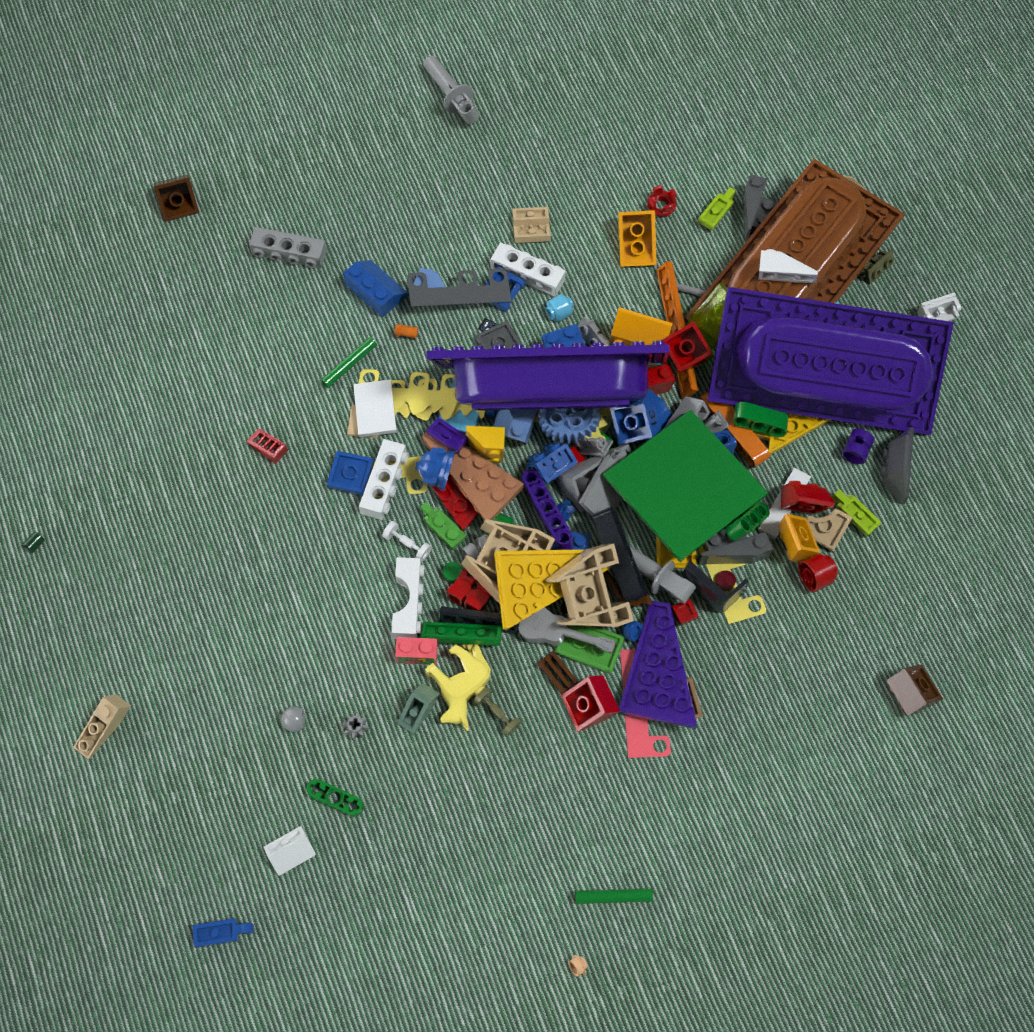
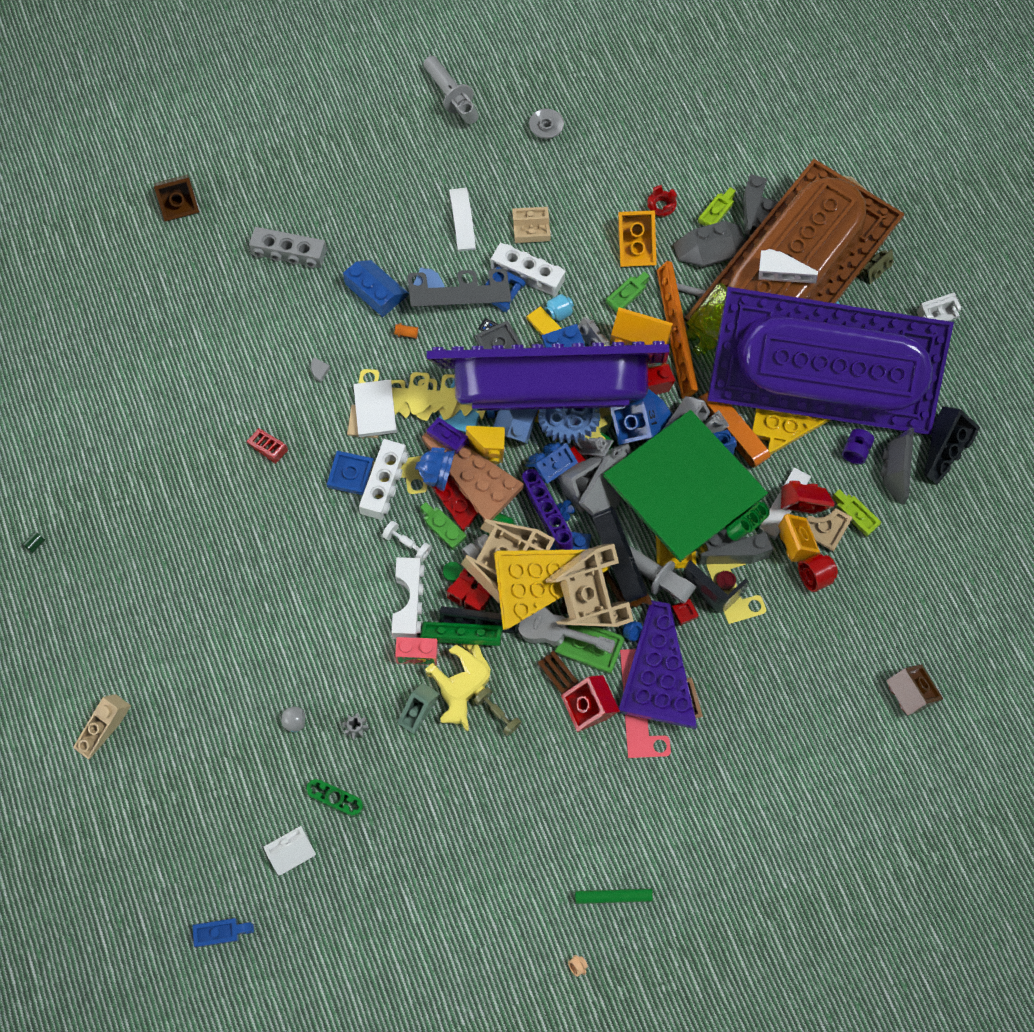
(319, 369): none -> light grey tile
(348, 362): green piece -> none
(462, 219): none -> white slope
(542, 321): none -> yellow tile
(546, 123): none -> light grey dish
(627, 292): none -> bright green hinge
(688, 347): red slope -> none
(710, 244): none -> dark grey wedge
(760, 419): green beam -> none
(950, 436): none -> black wedge

